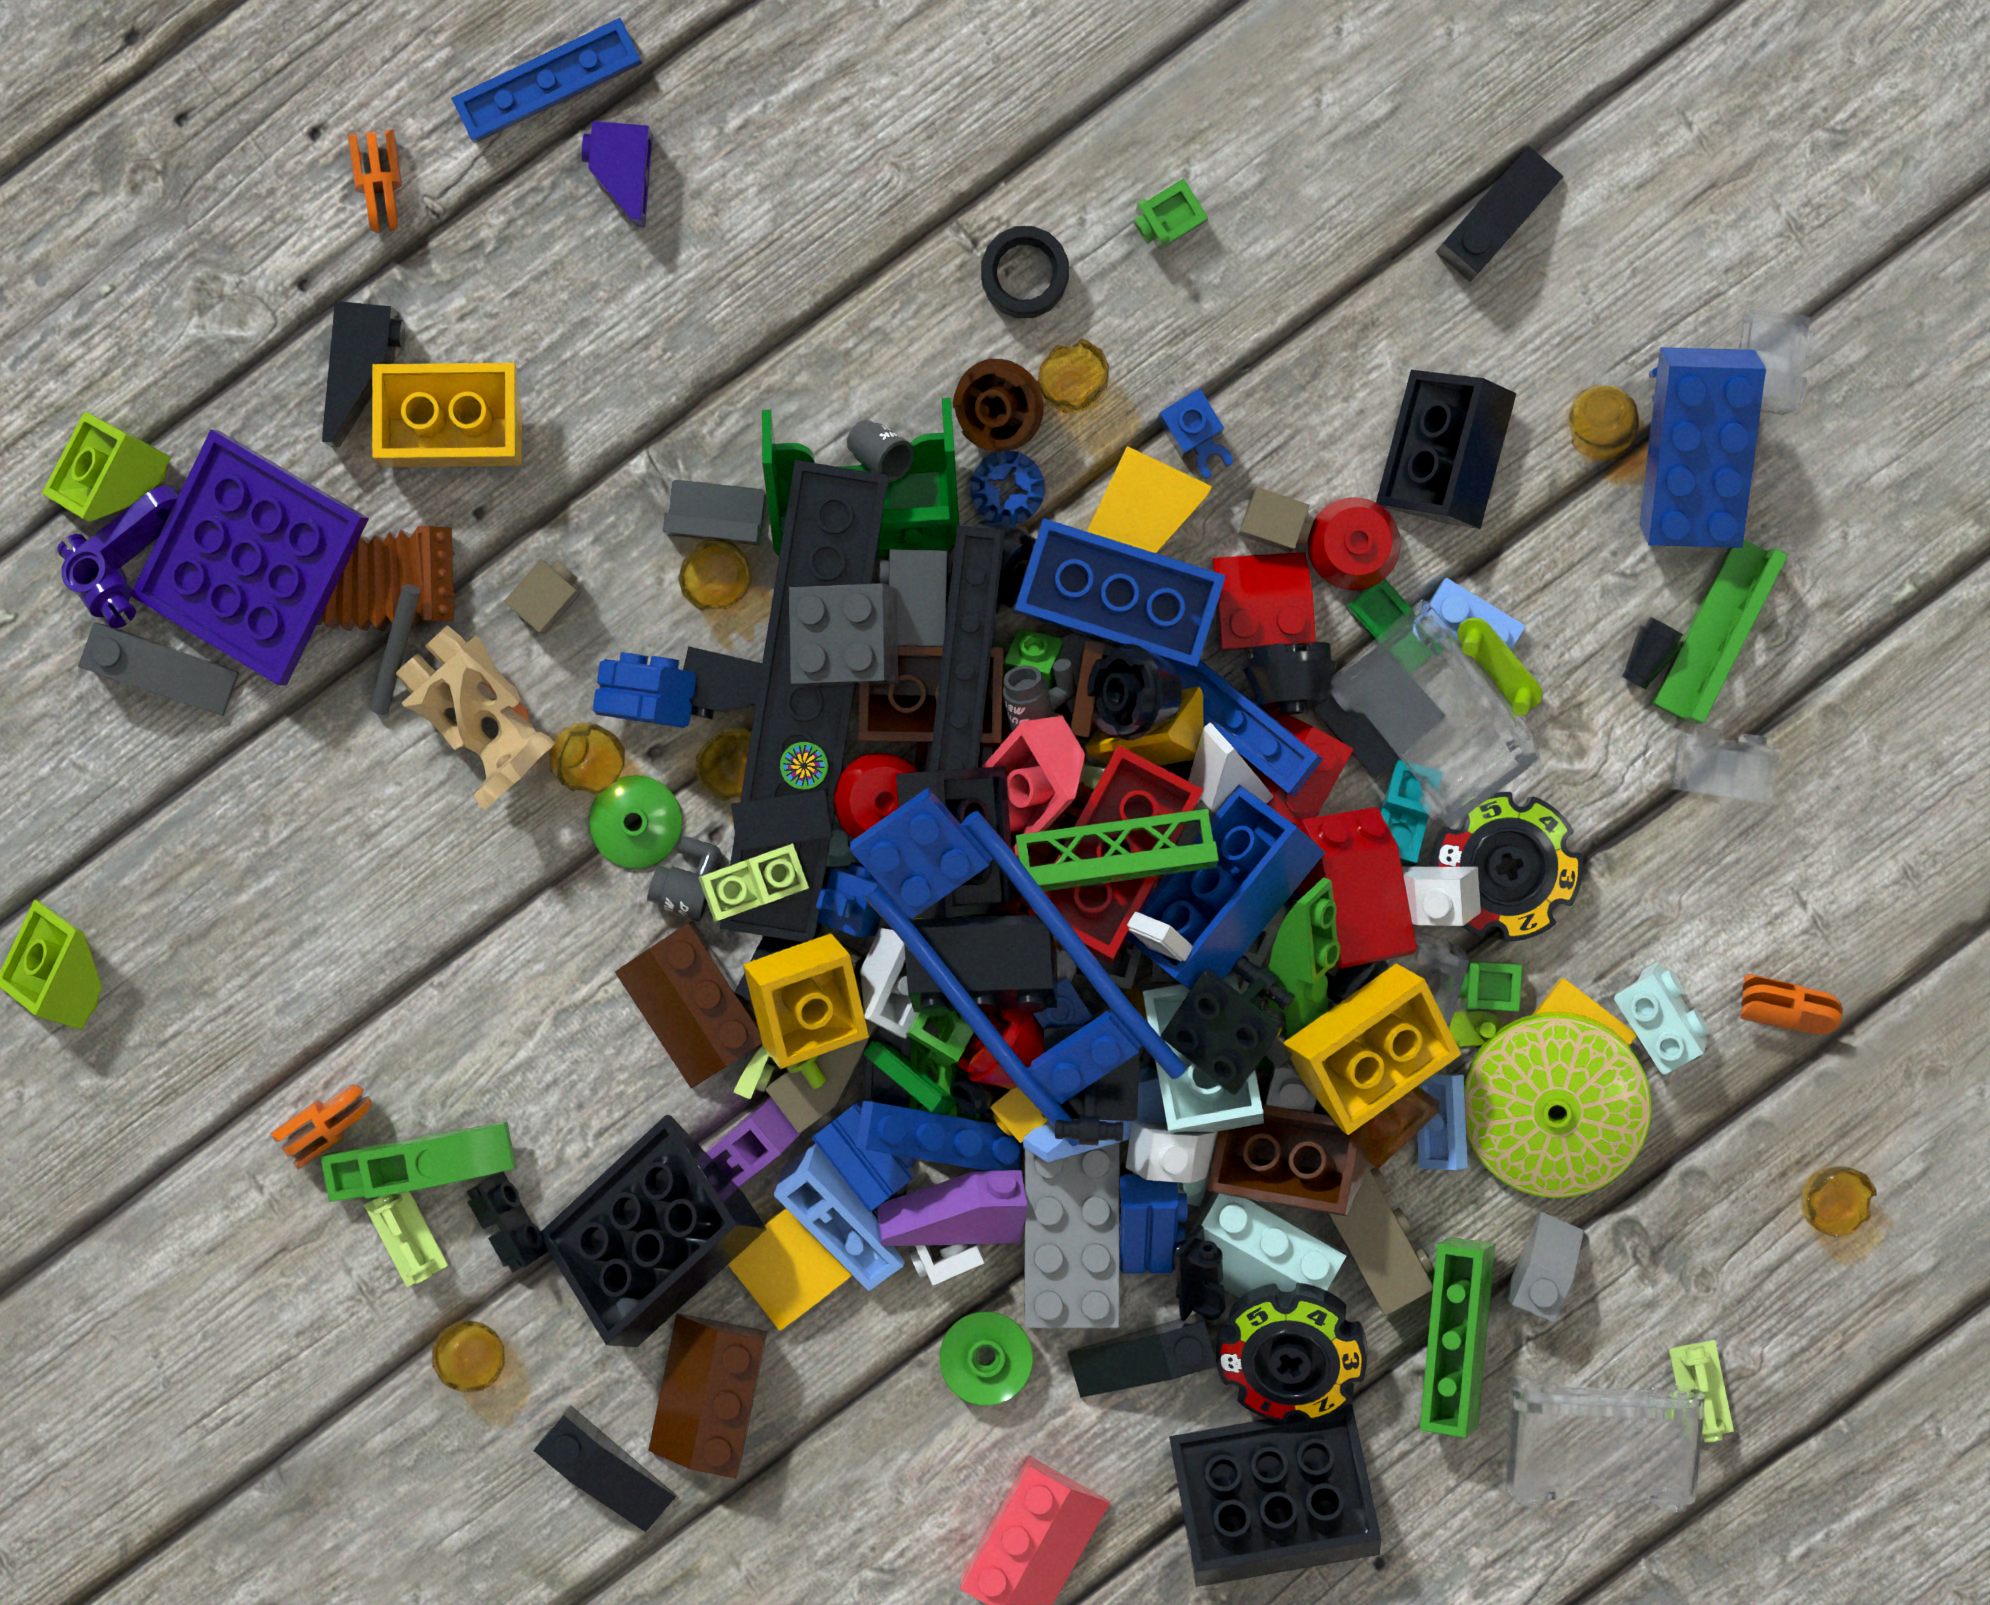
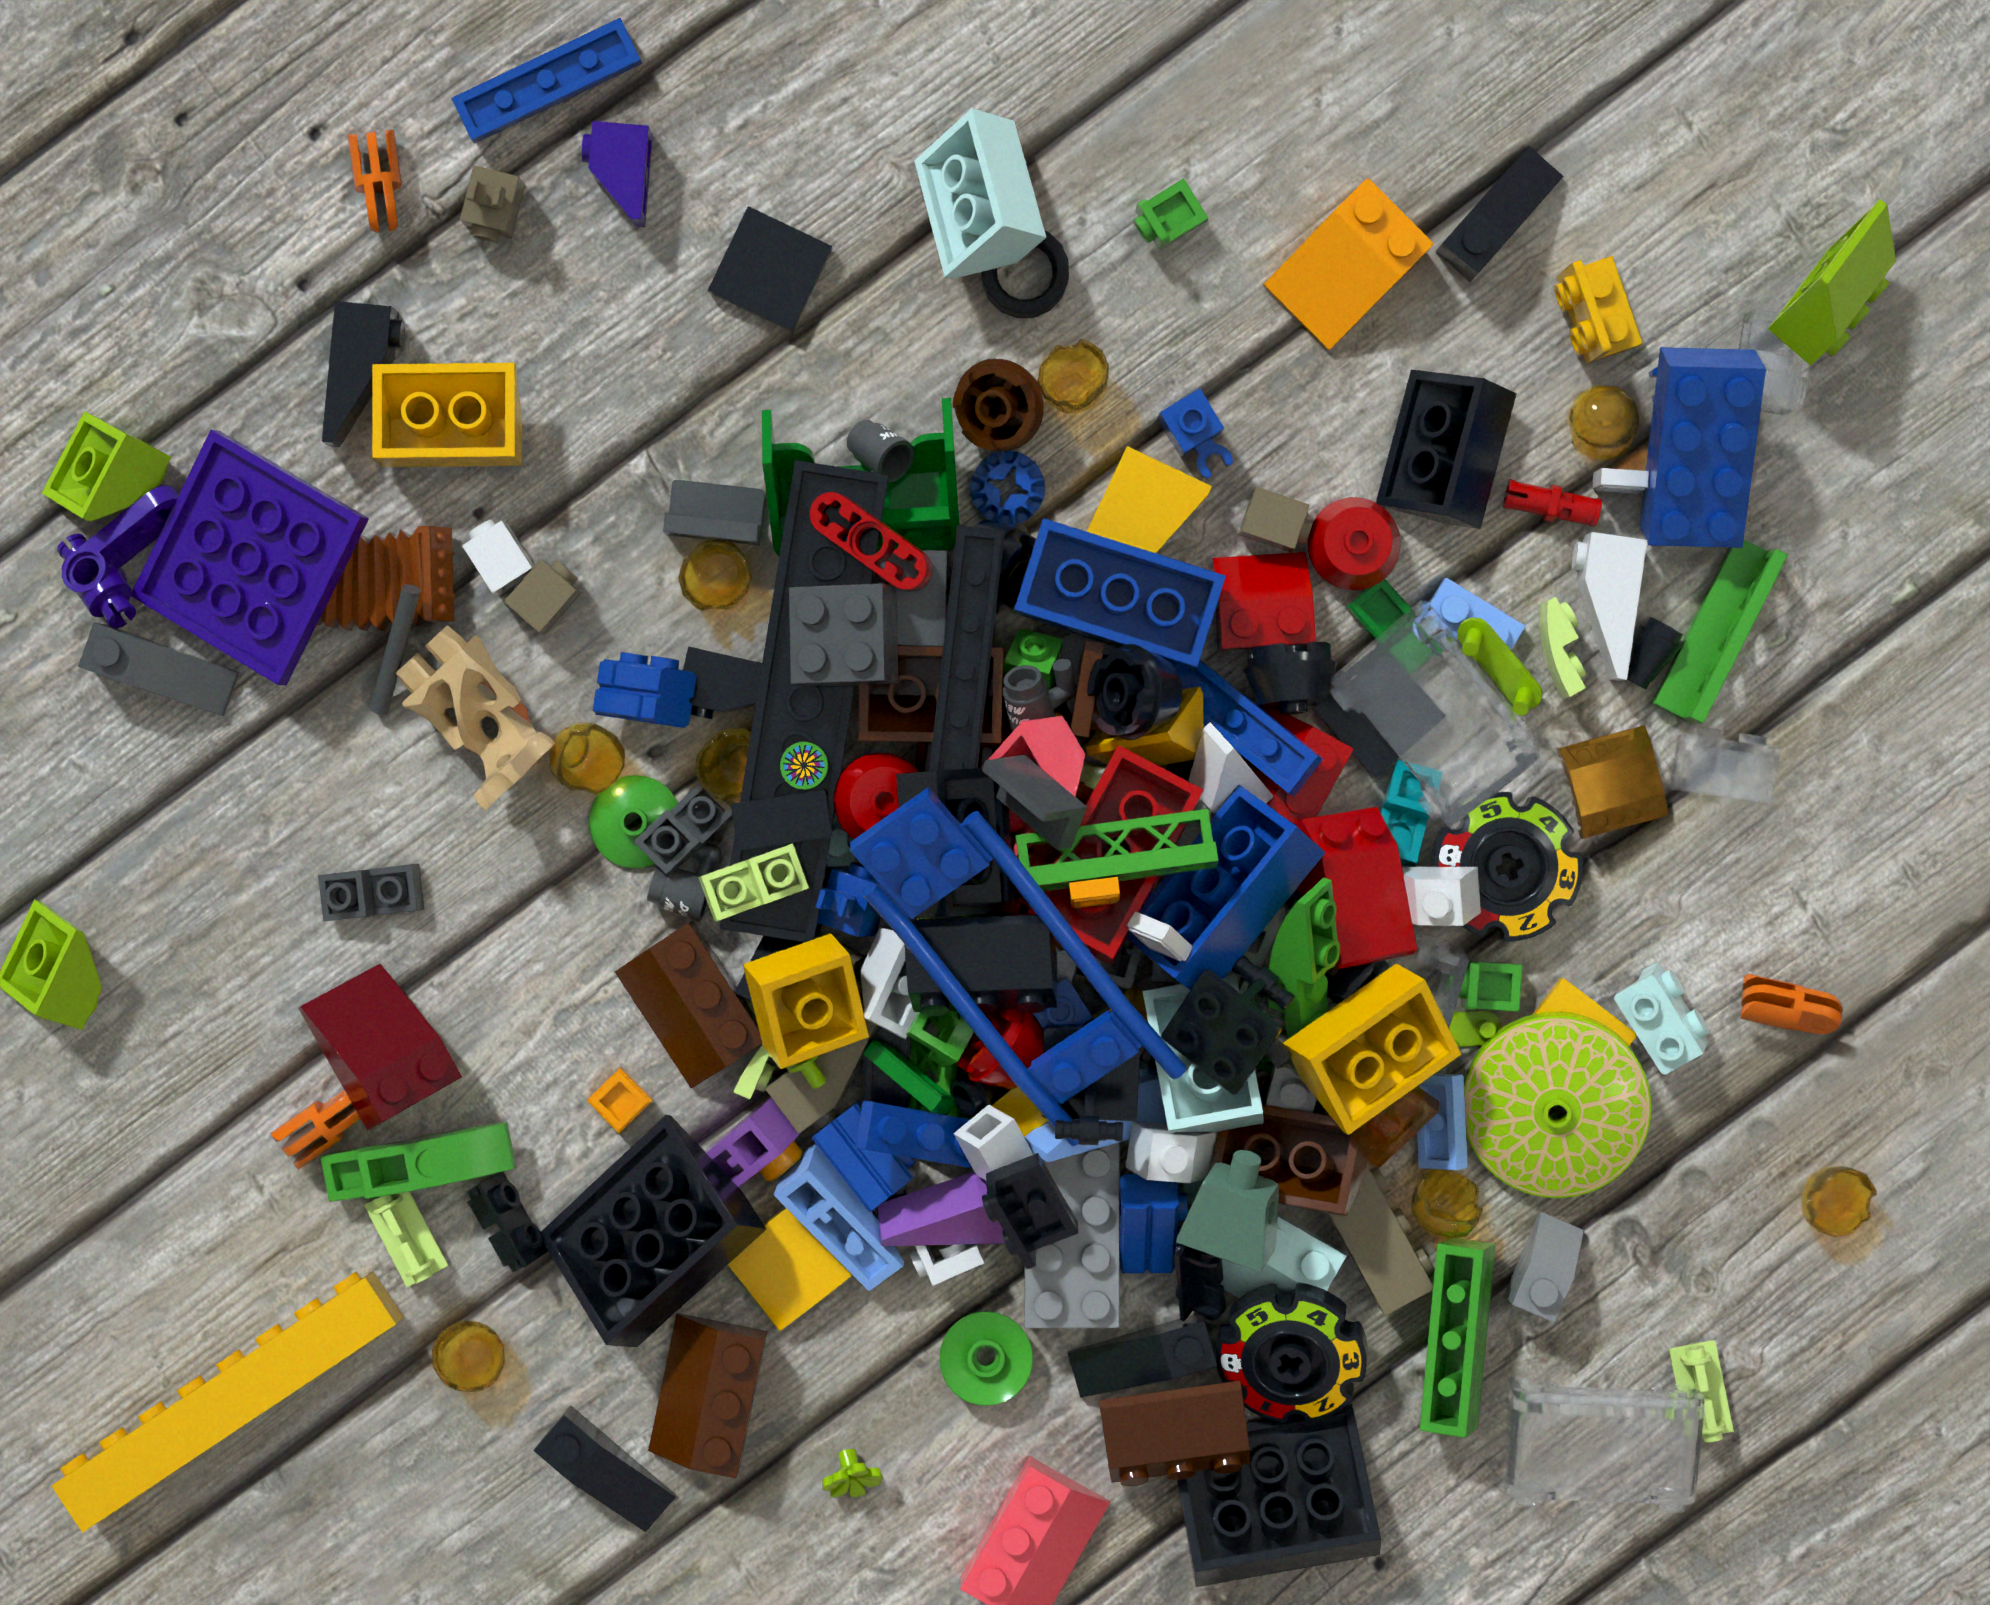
(226, 1401): none -> yellow brick
(371, 892): none -> dark grey slope
(379, 1045): none -> dark red slope
(492, 204): none -> dark tan brick
(498, 556): none -> white brick
(620, 1100): none -> light orange tile
(684, 829): none -> dark grey slope
(770, 269): none -> black tile
(782, 1162): none -> light orange tile
(836, 532): none -> red beam
(851, 1476): none -> lime plant
(979, 195): none -> light aqua slope
(992, 1141): none -> white brick
(1028, 1207): none -> black bracket
(1037, 799): none -> dark grey panel
(1094, 892): none -> light orange tile
(1175, 1433): none -> reddish brown slope
(1234, 1213): none -> sand green torso
(1348, 264): none -> light orange slope
(1446, 1203): none -> clear yellow hair
(1552, 503): none -> red pin
(1556, 631): none -> yellowish green slope
(1597, 309): none -> yellow bracket
(1610, 588): none -> white slope
(1614, 781): none -> pearl gold slope
(1620, 480): none -> white tile
(1838, 288): none -> lime slope

